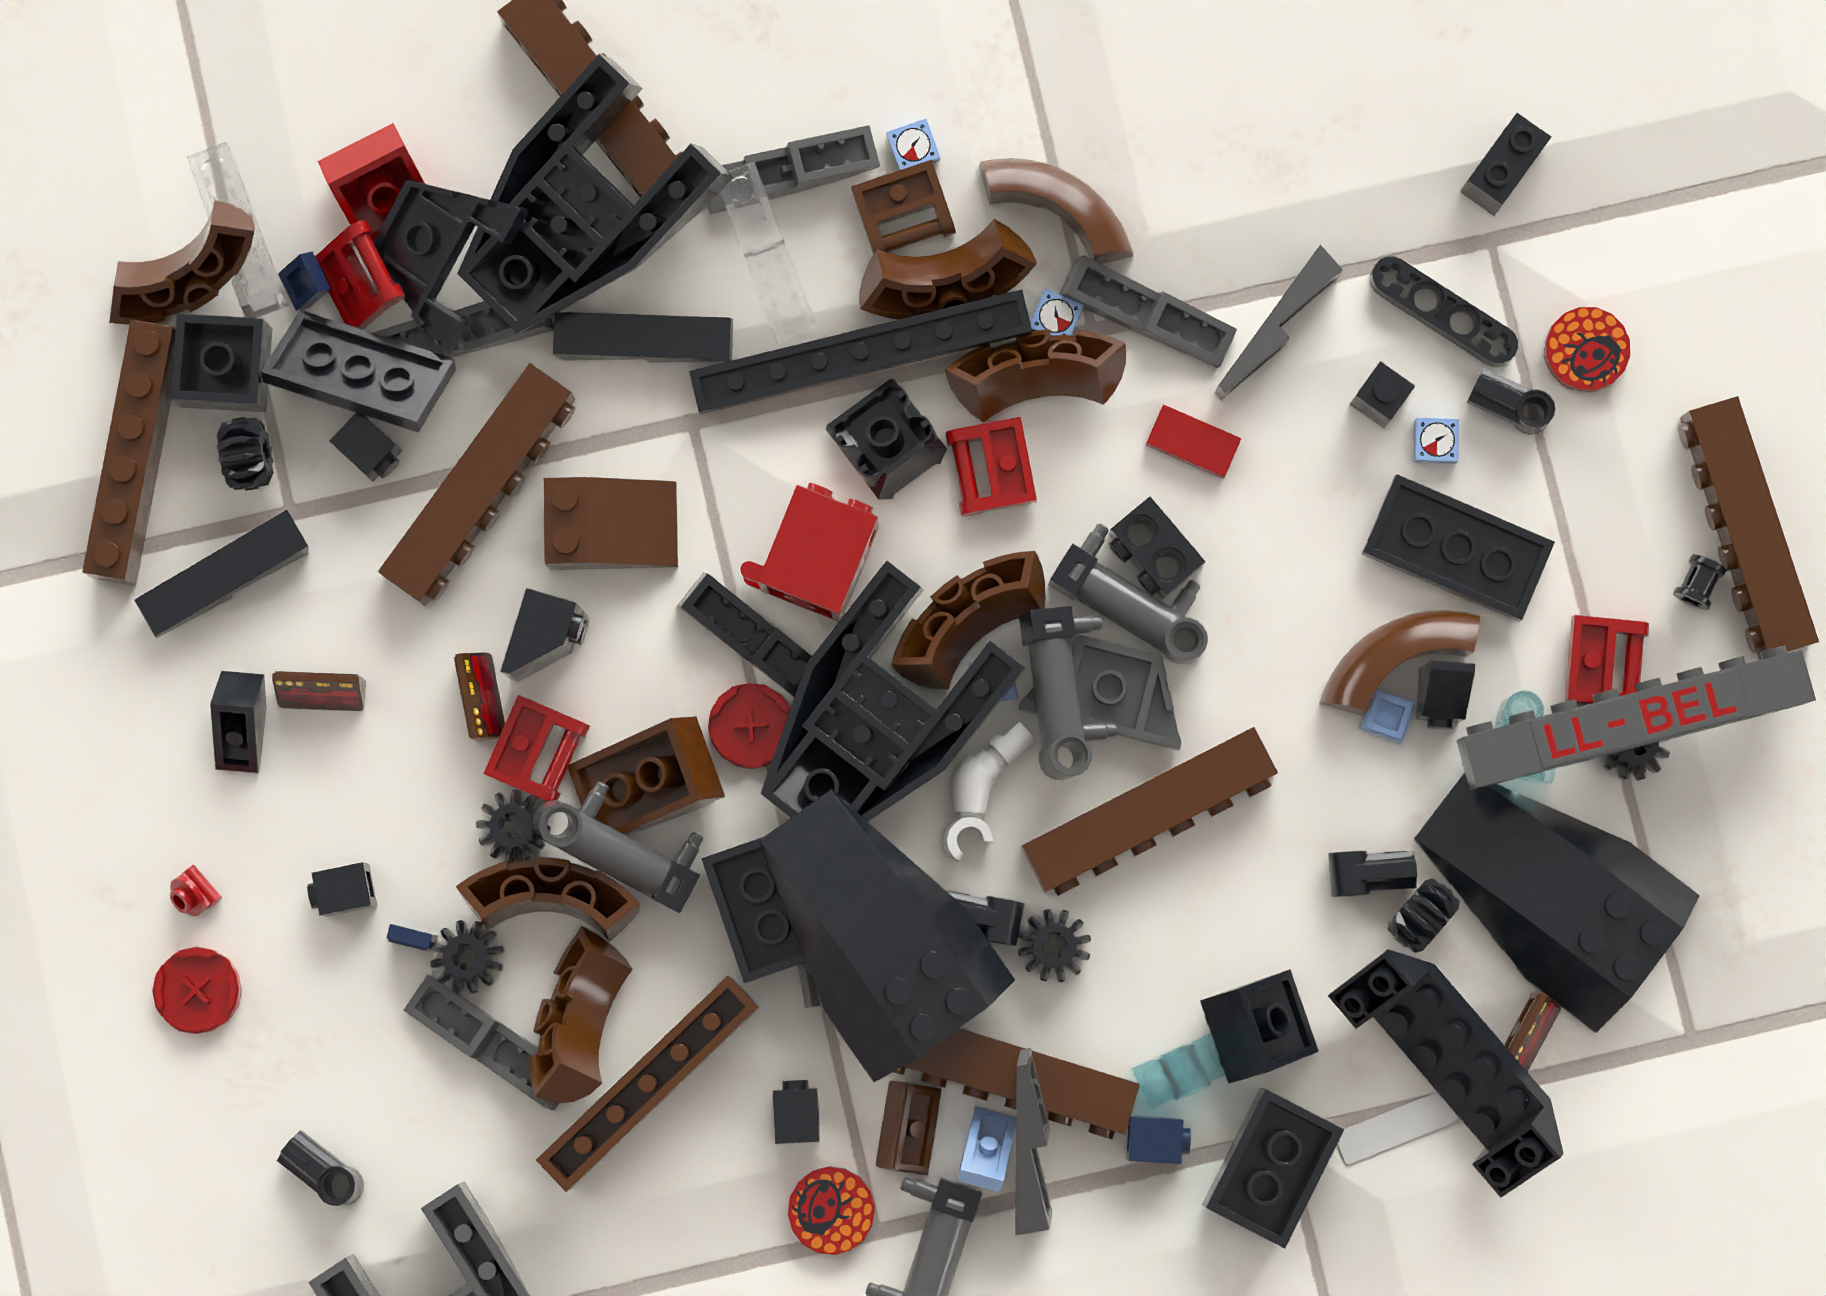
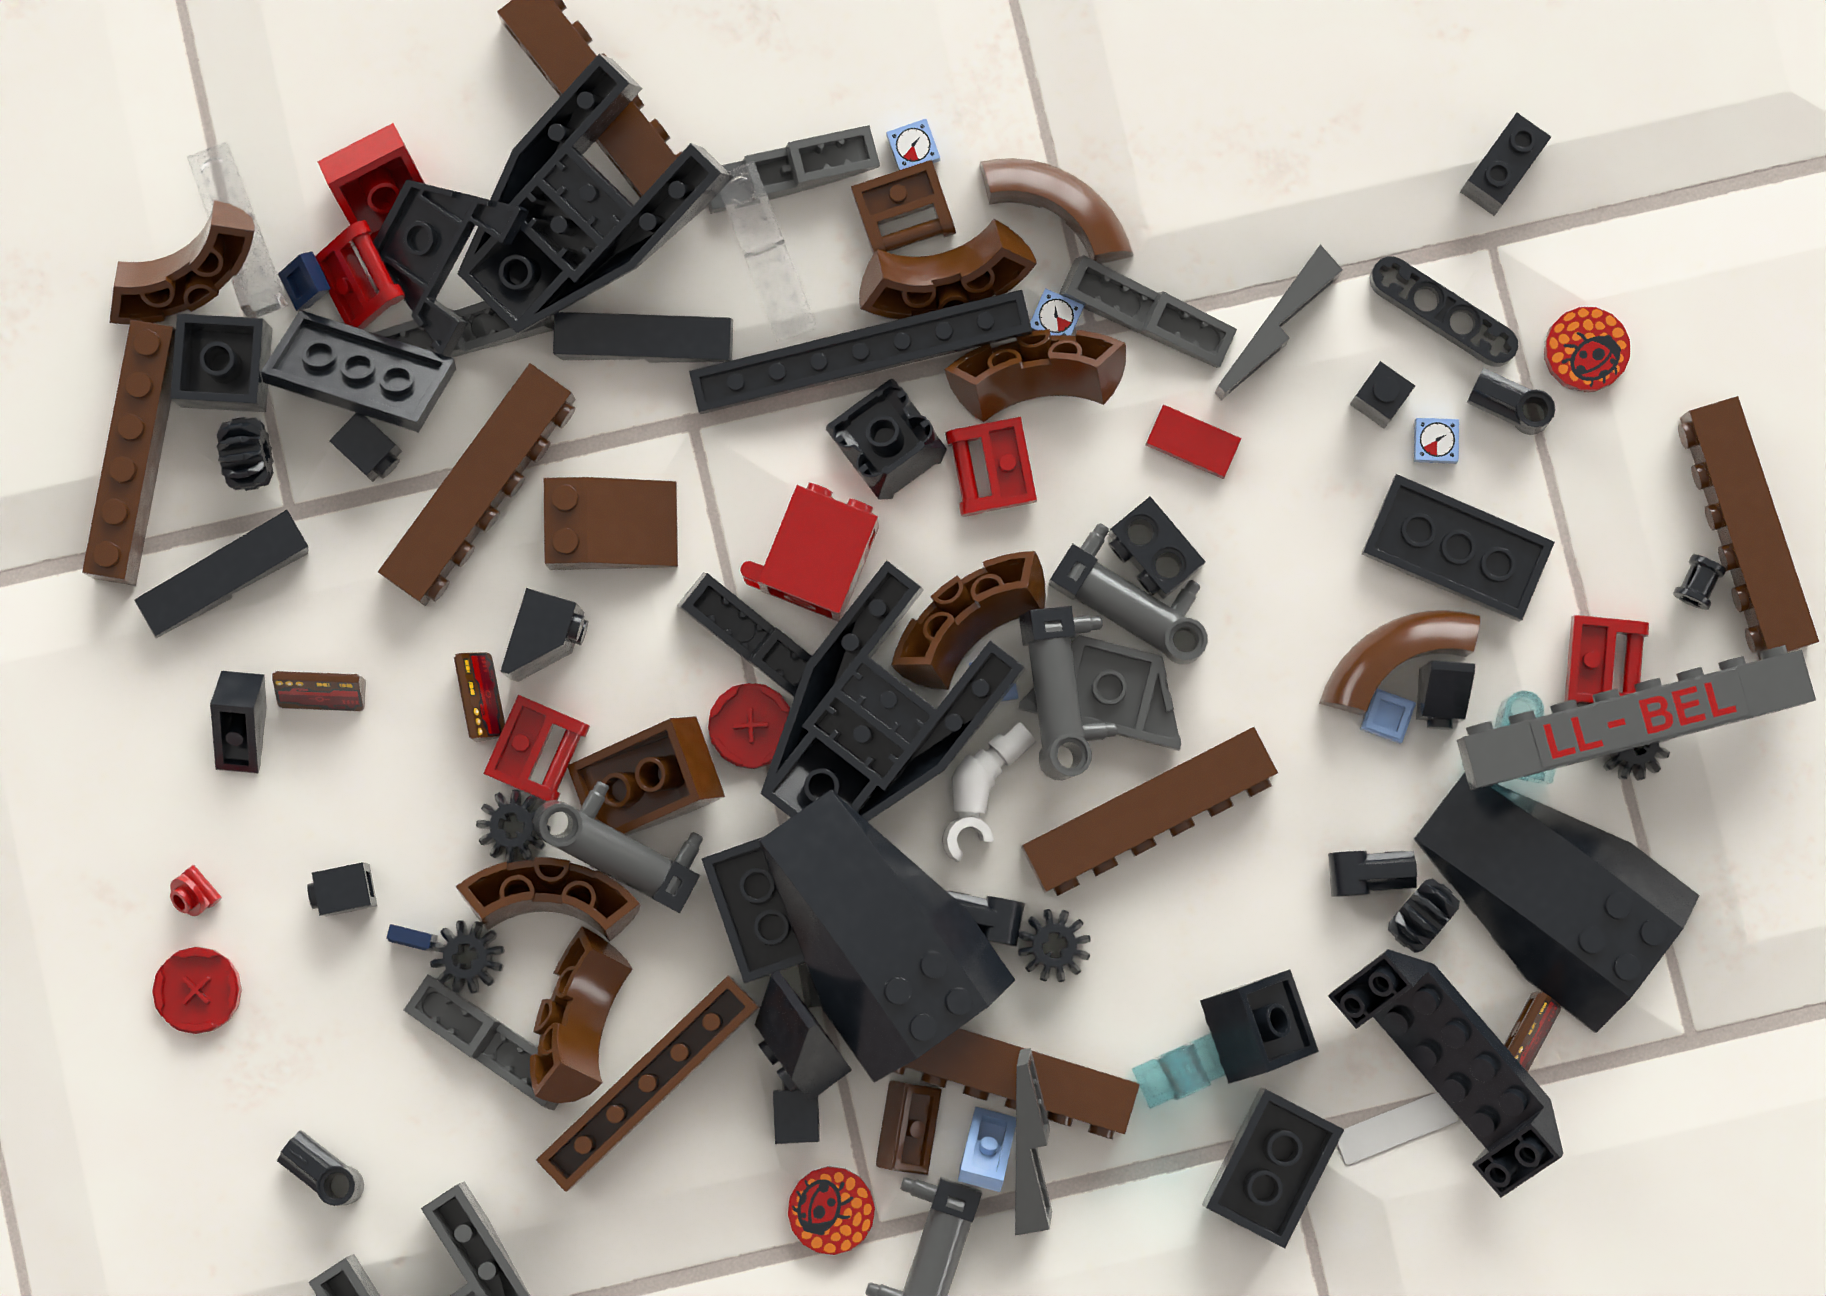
(797, 1041): none -> black slope
(1157, 1139): dark blue brick -> none

